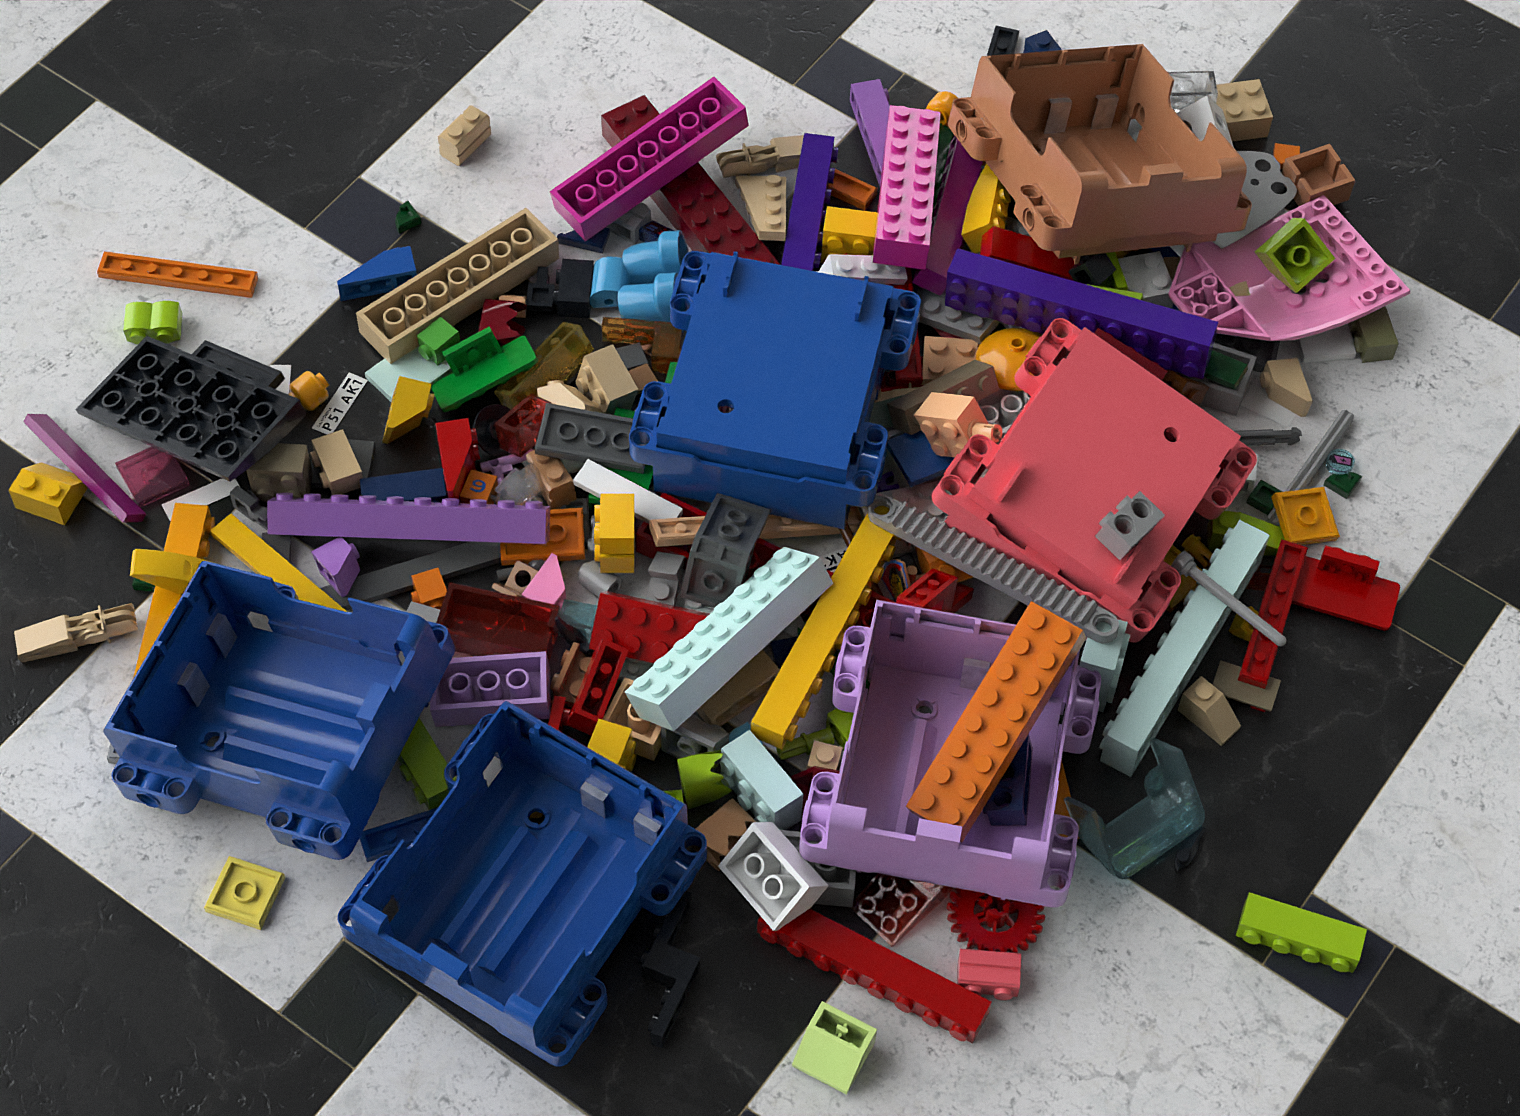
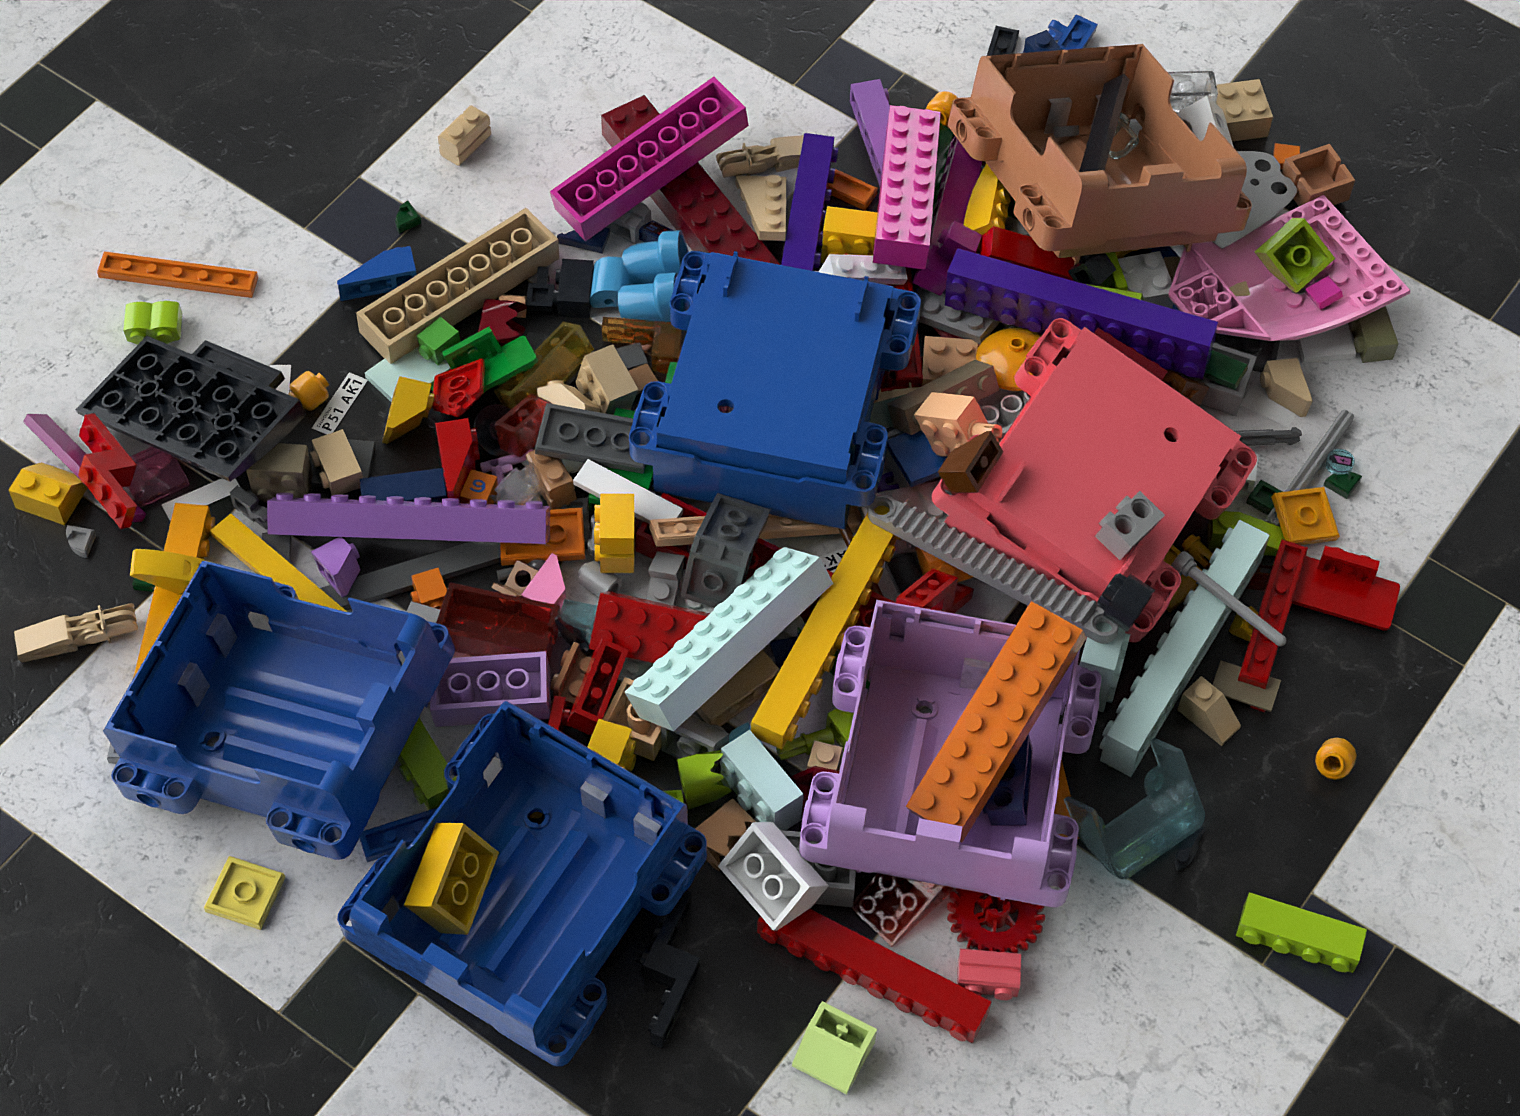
(80, 540): none -> light grey tile
(107, 471): none -> red bracket
(451, 878): none -> yellow brick
(458, 388): none -> red tile
(898, 577): shield -> none
(957, 237): none -> magenta brick
(971, 464): none -> reddish brown slope
(1066, 131): none -> dark grey tile
(1075, 35): none -> blue plate
(1104, 124): none -> black tile
(1124, 122): none -> clear light blue piece
(1125, 600): none -> black piece
(1324, 292): none -> dark pink tile
(1335, 758): none -> light orange head

